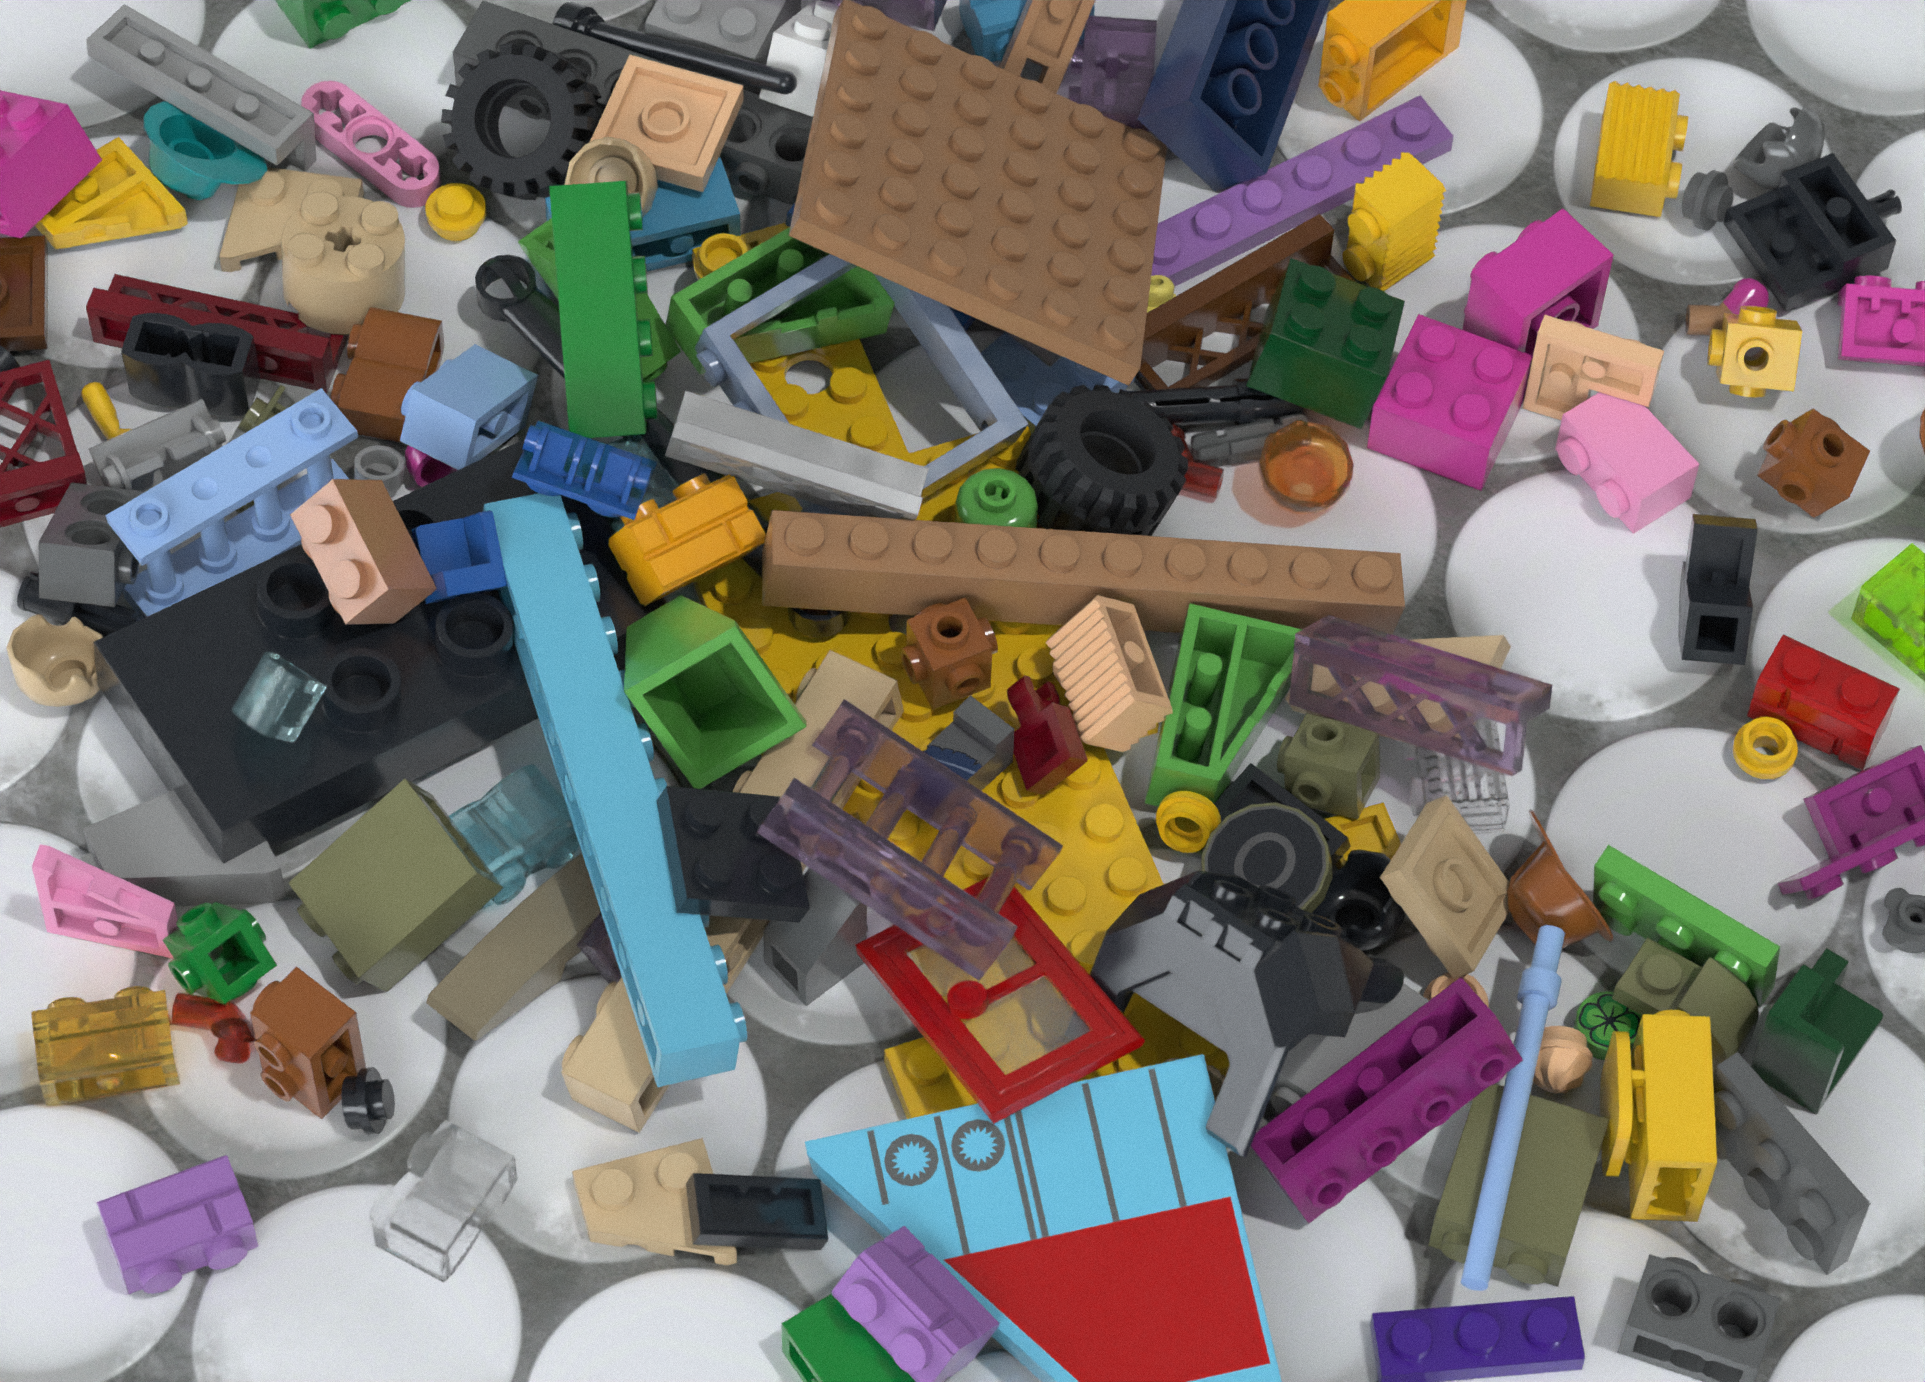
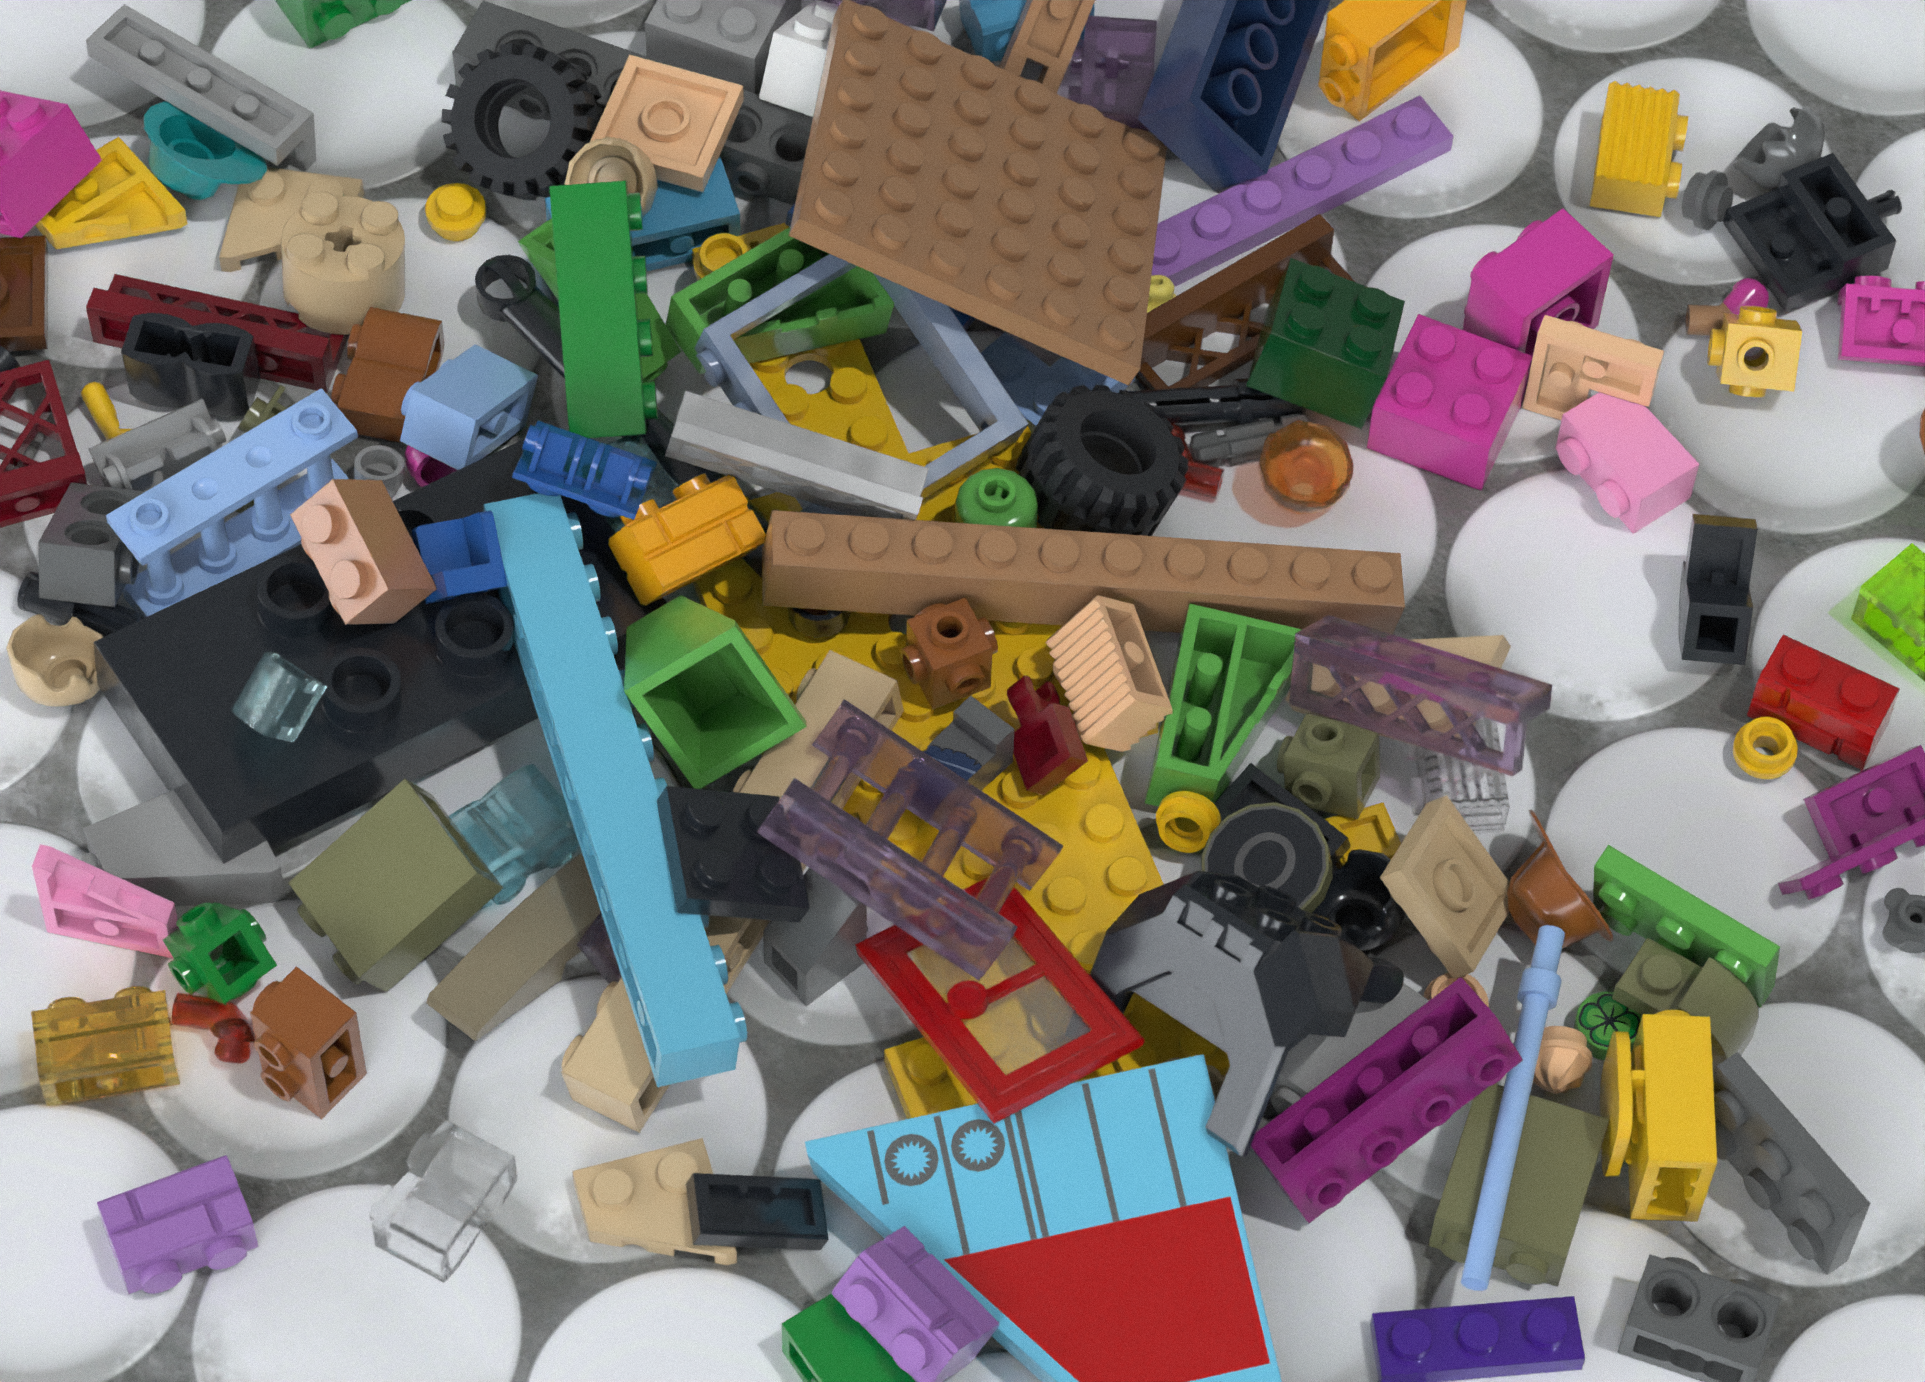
(367, 1101): black plate -> none
(376, 167): bright pink beam -> none
(588, 22): black piece -> none
(1393, 222): yellow brick -> none
(1812, 462): dark orange brick -> none
(1814, 1033): dark green panel -> none

